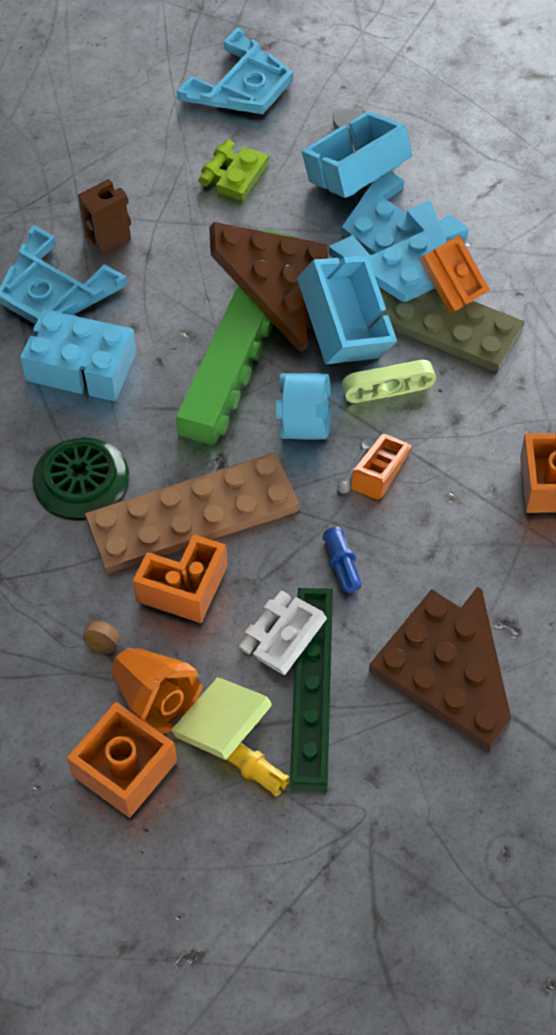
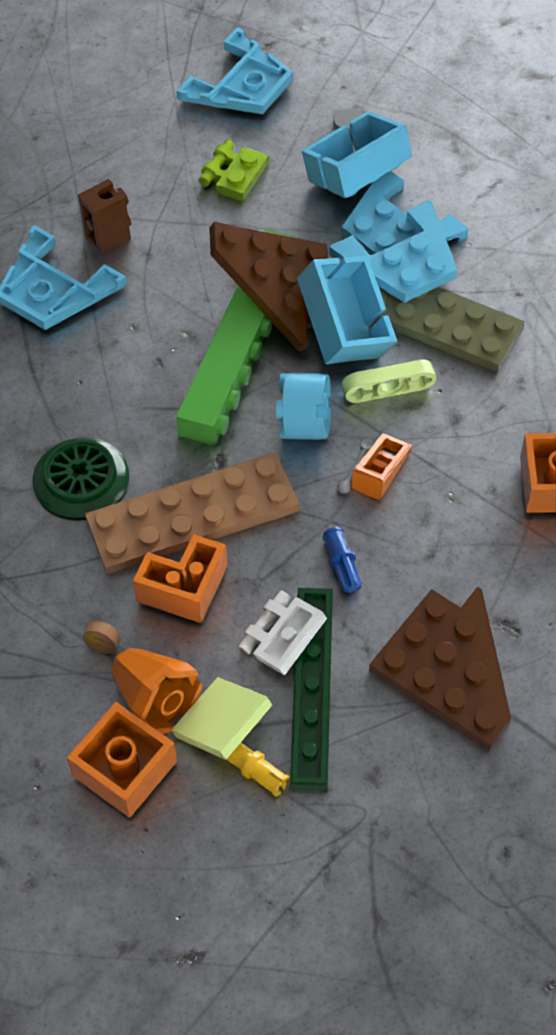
(71, 344): medium azure piece -> none
(454, 274): orange plate -> none

